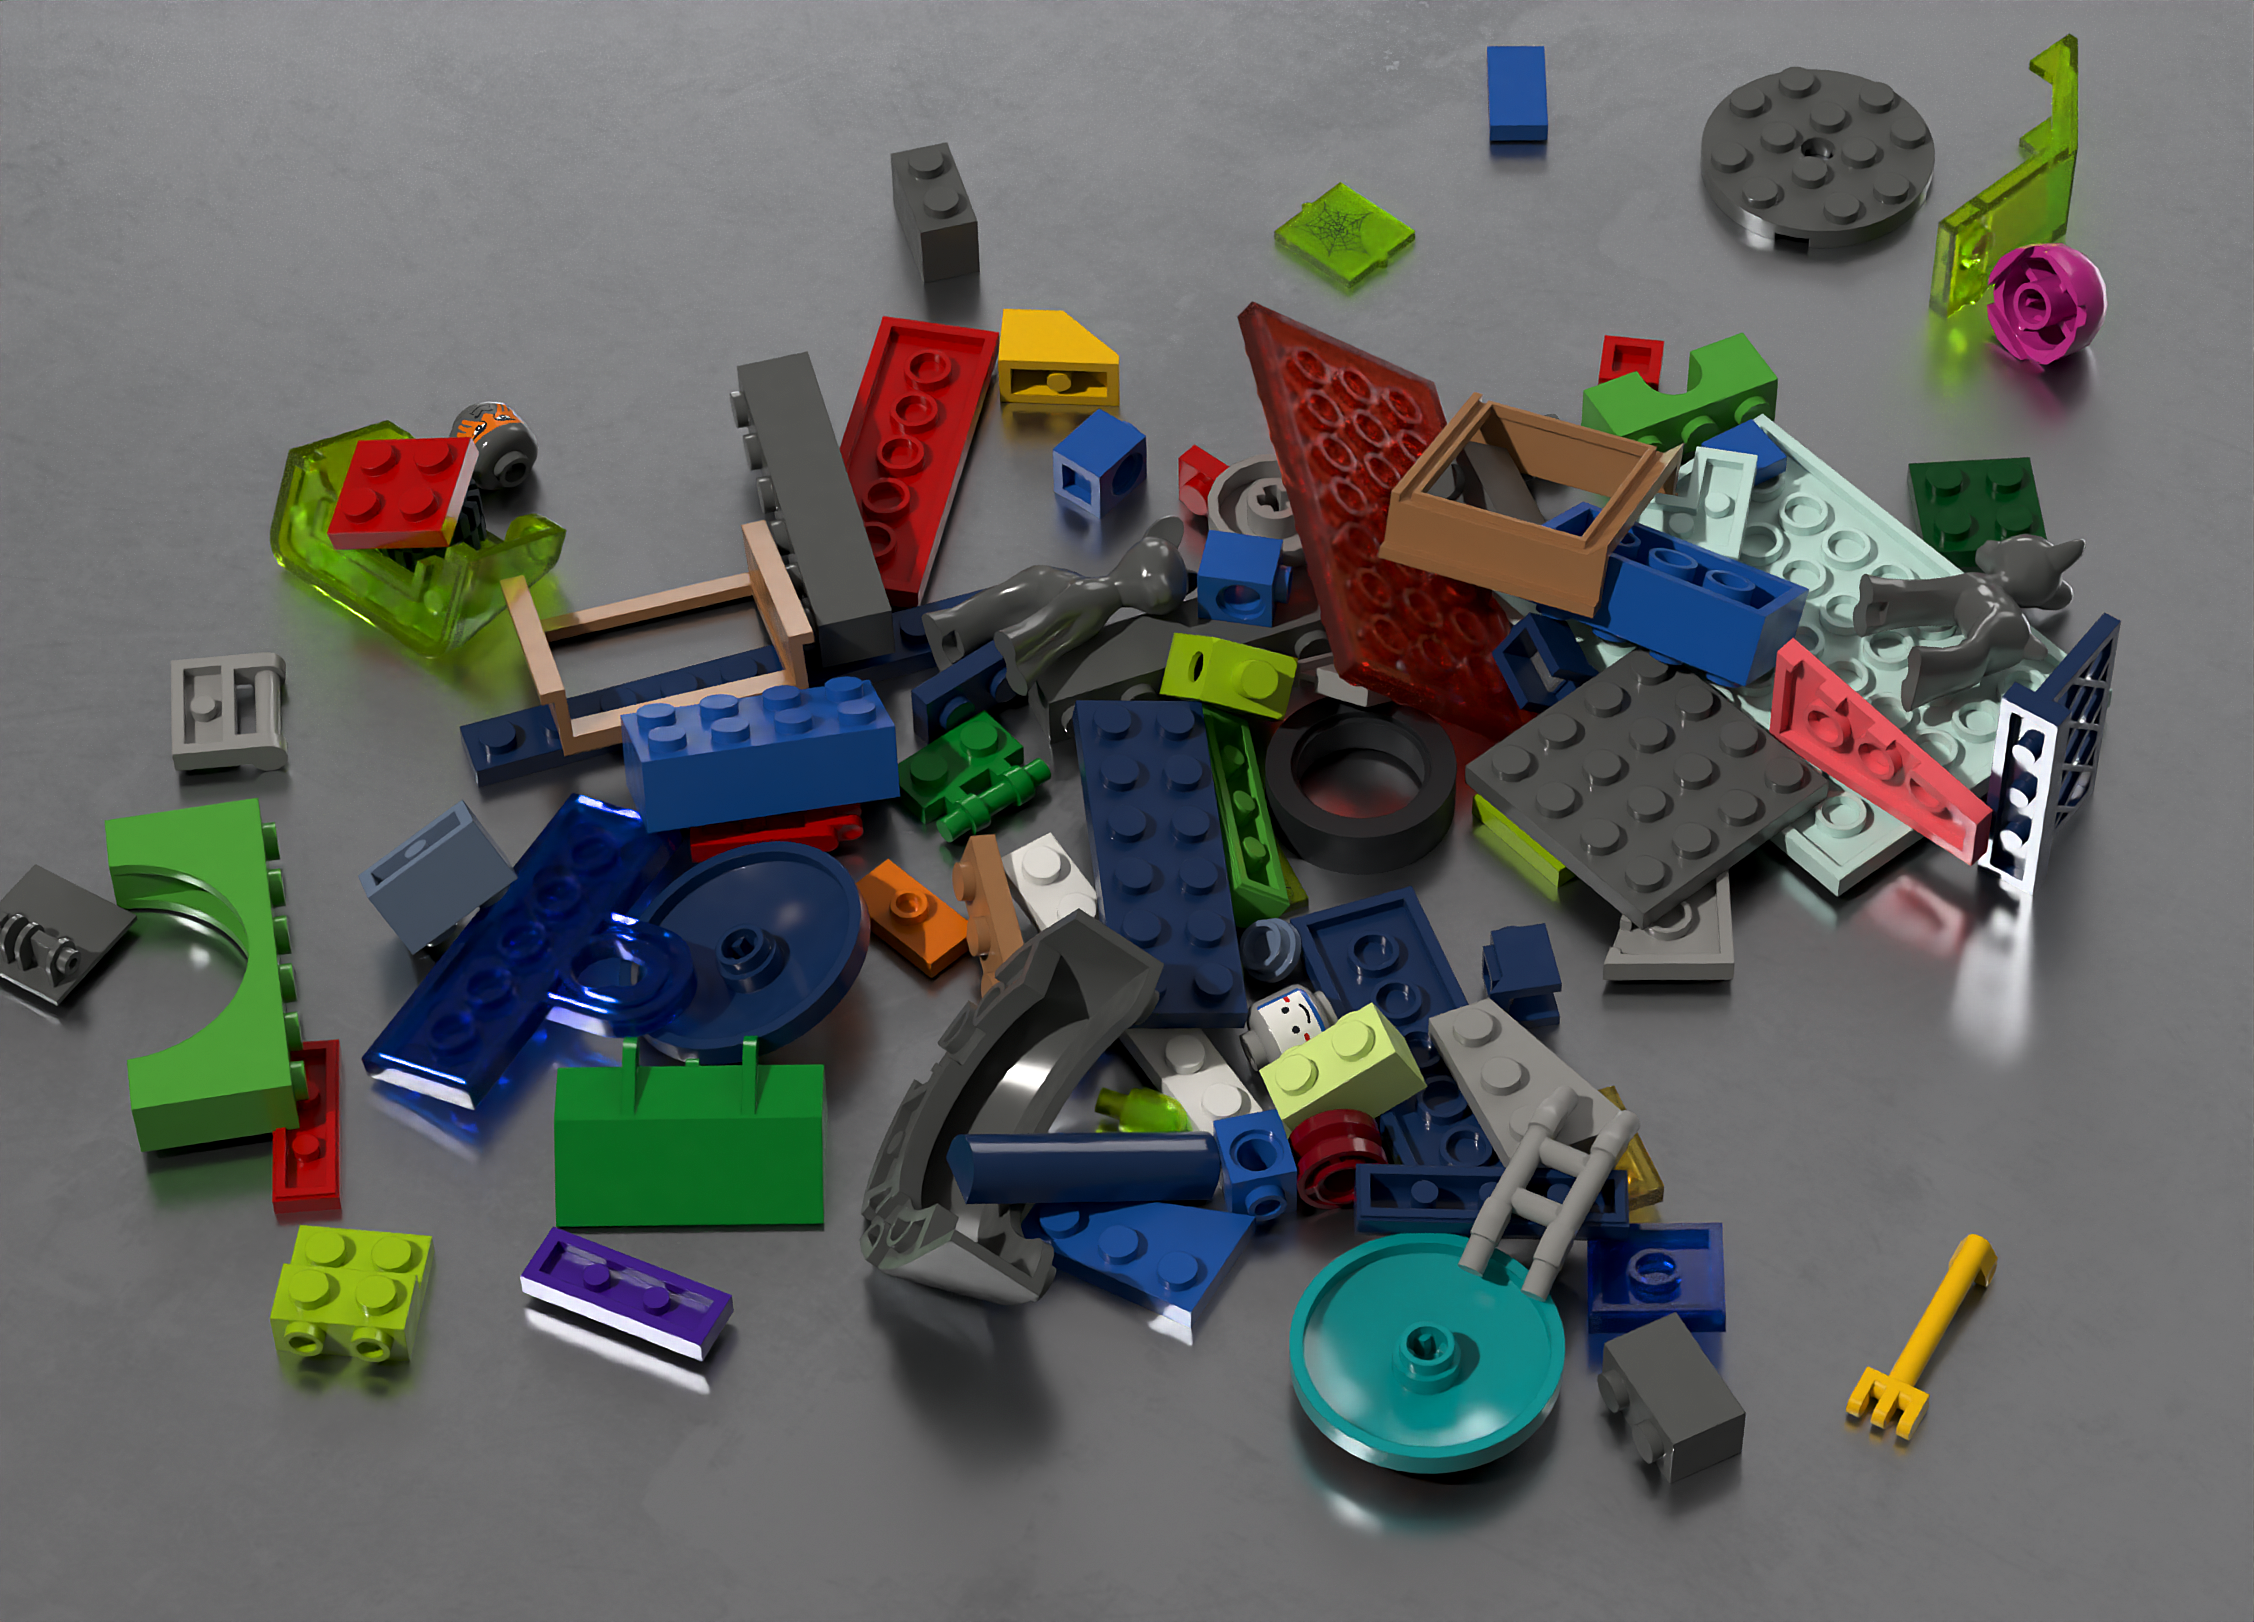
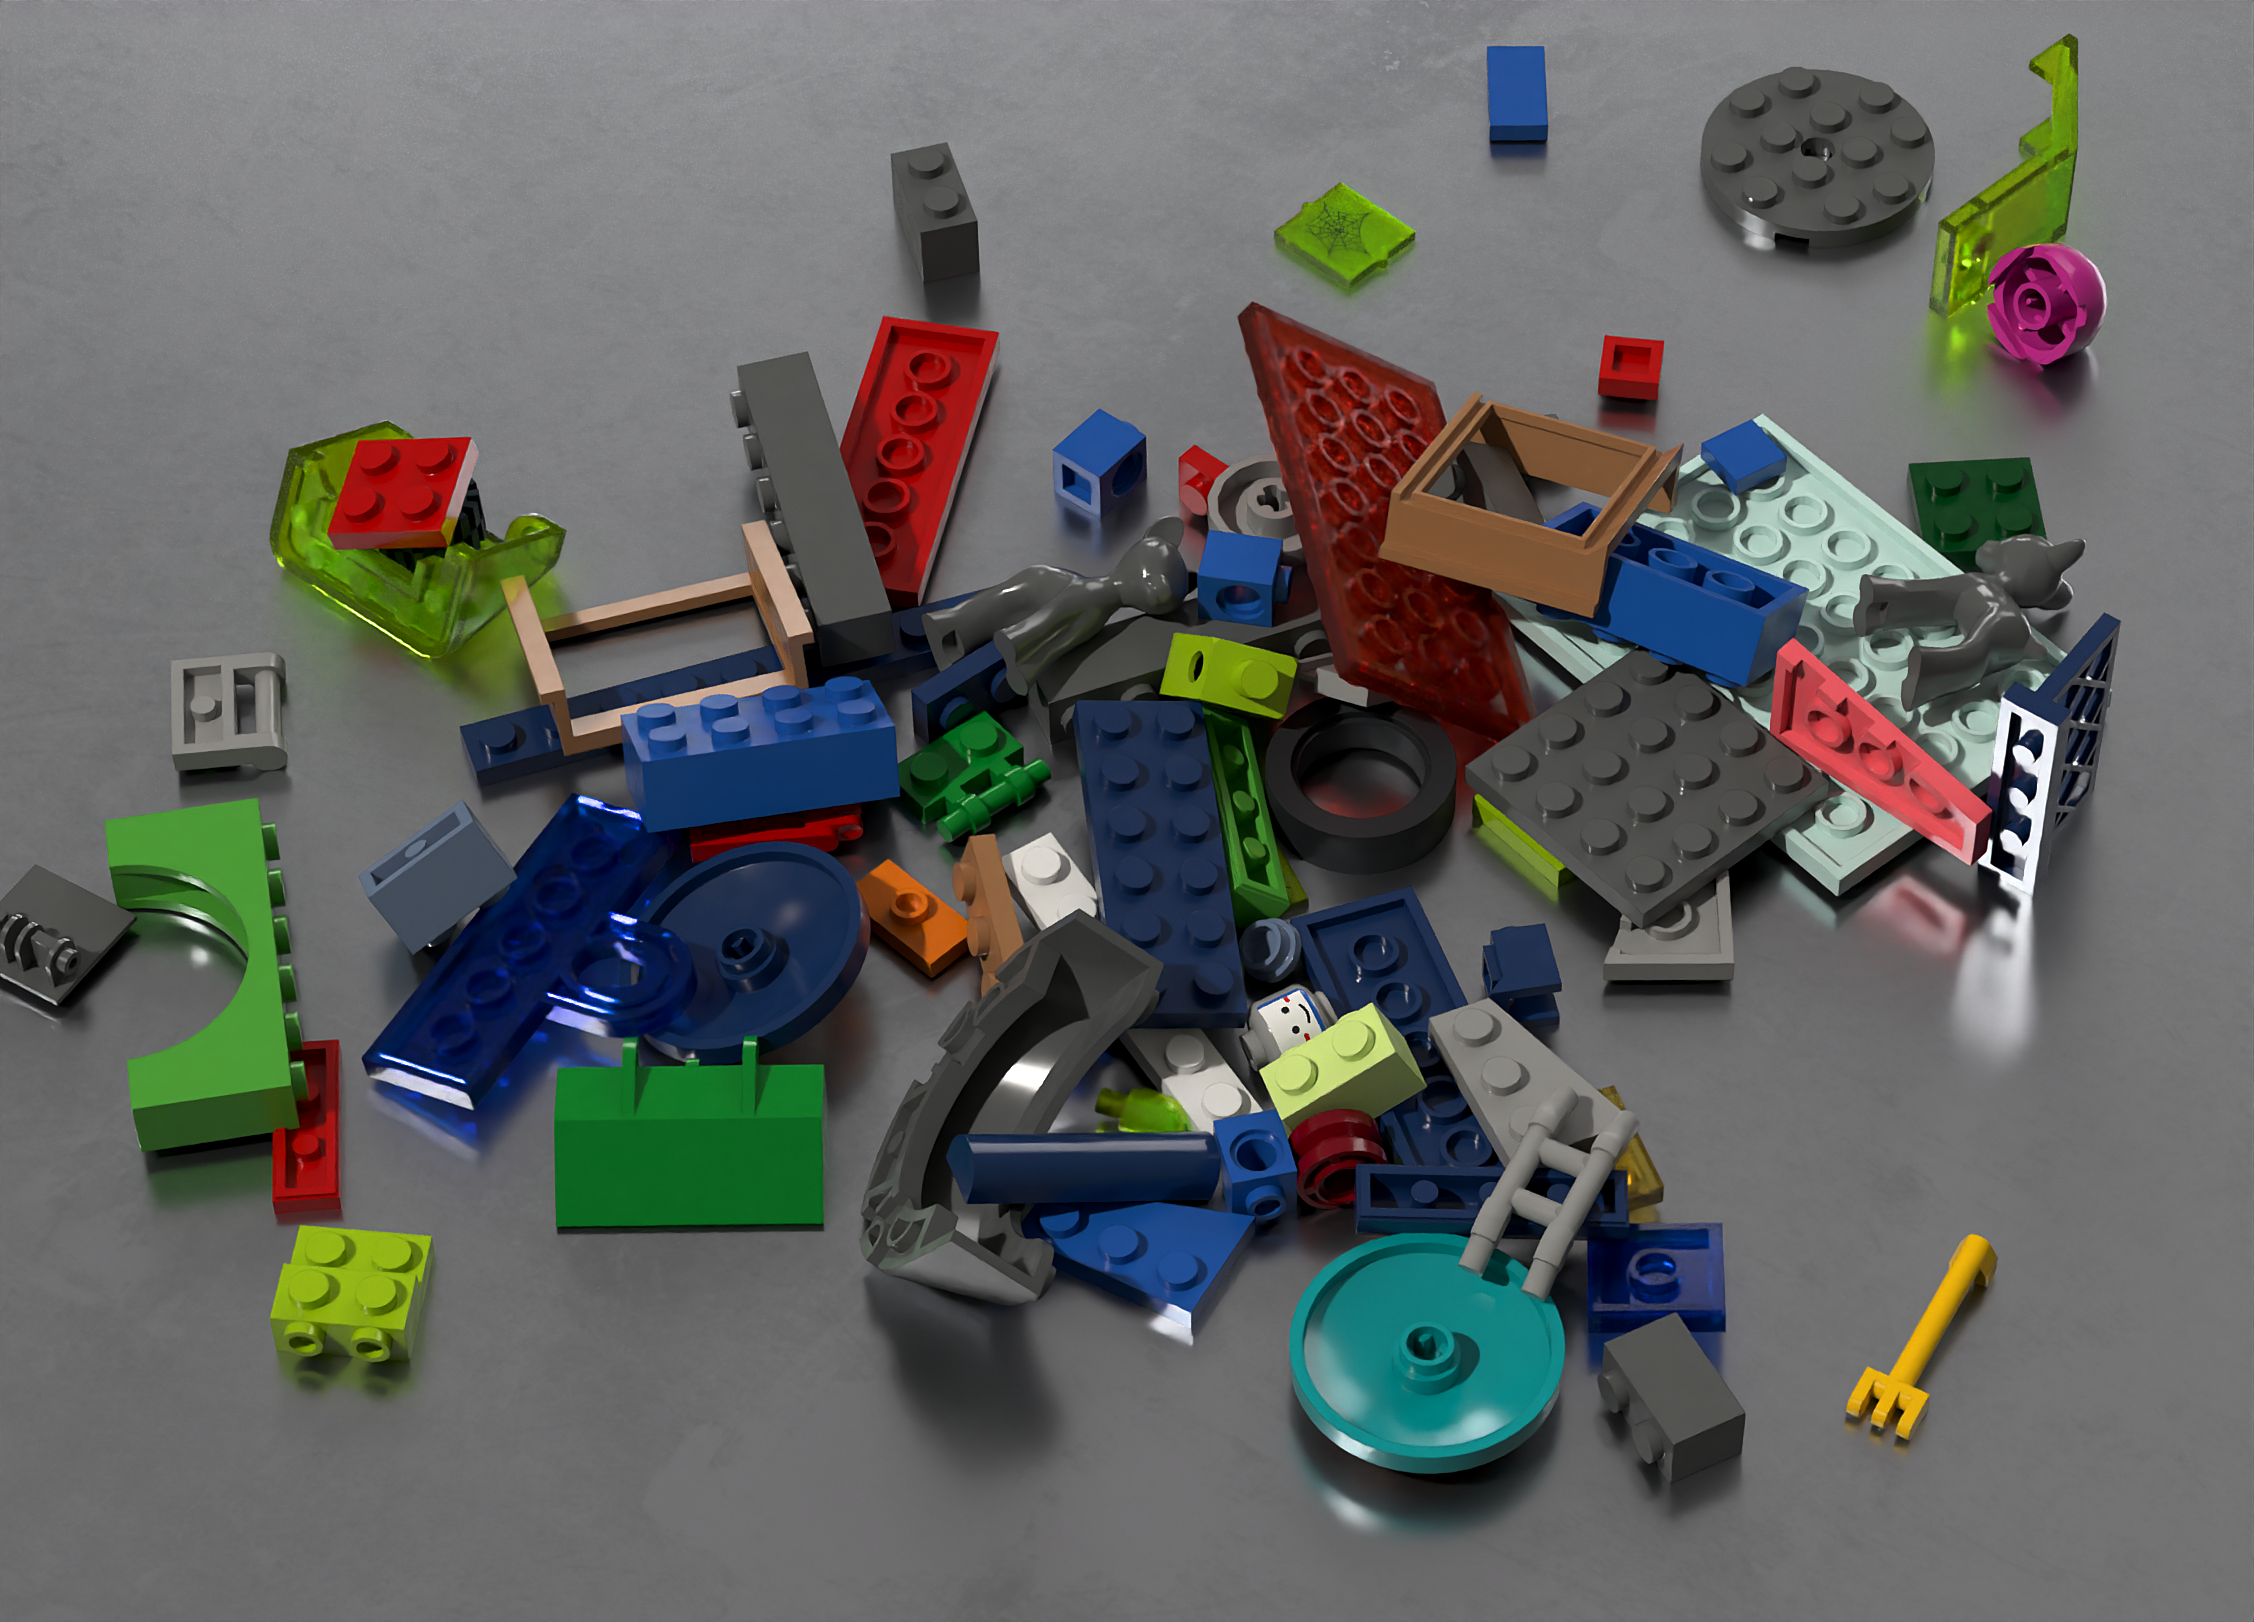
(502, 443): dark grey head -> none
(627, 1293): dark purple plate -> none
(1054, 361): yellow slope -> none
(1542, 662): dark blue window -> none
(1715, 503): light aqua plate -> none
(1724, 389): bright green arch -> none

